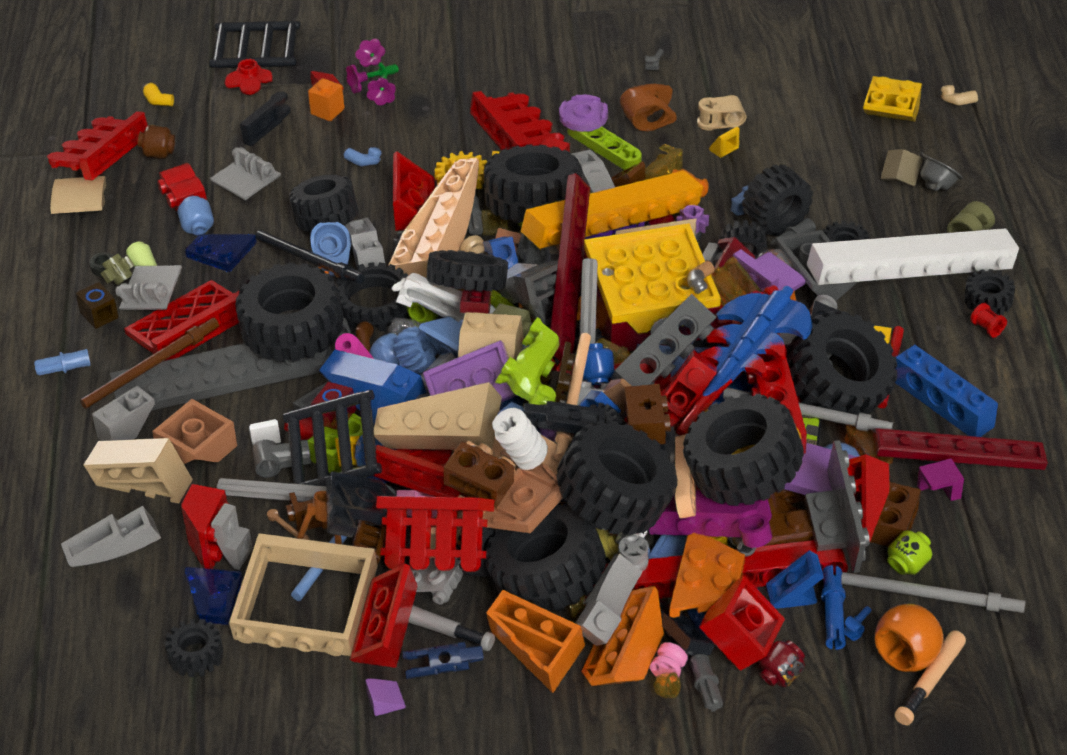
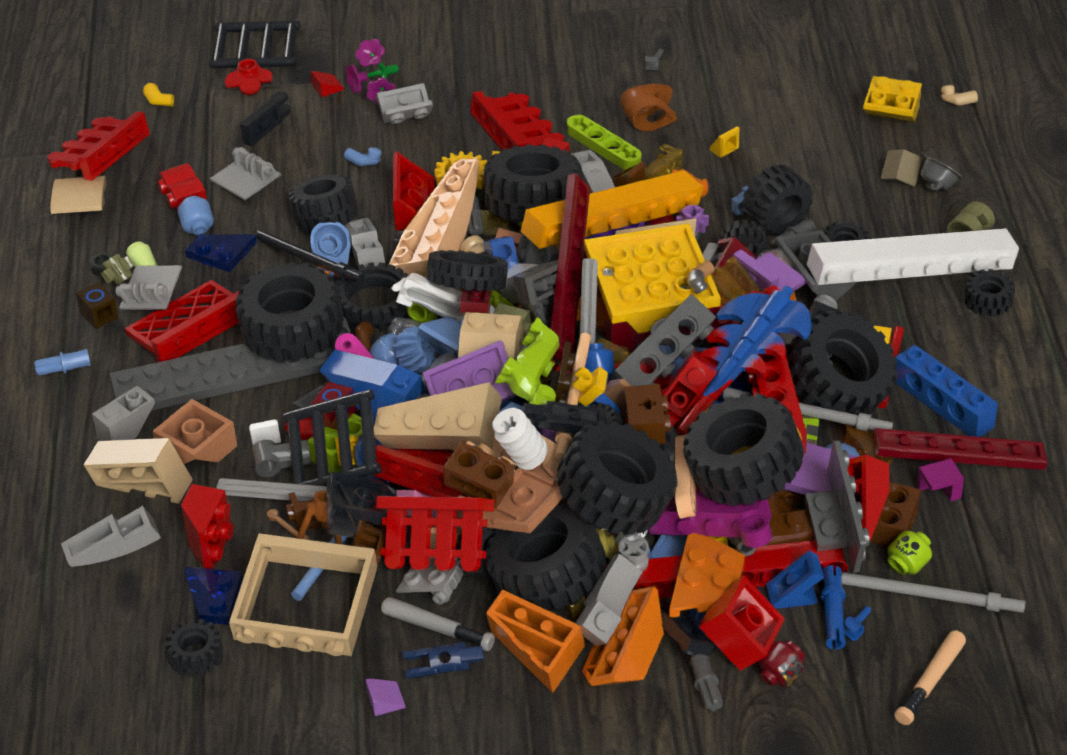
(156, 141): reddish brown head -> none
(192, 336): reddish brown bar -> none
(232, 539): light grey slope -> none
(326, 99): orange brick -> none
(385, 618): red slope -> none
(404, 103): none -> light grey bracket
(583, 113): medium lavender tile -> none
(590, 384): none -> yellow tile
(667, 685): clear yellow hinge -> none
(669, 659): bright pink wheel -> none
(721, 112): tan piece -> none
(909, 637): orange wheel -> none
(988, 320): red bush -> none

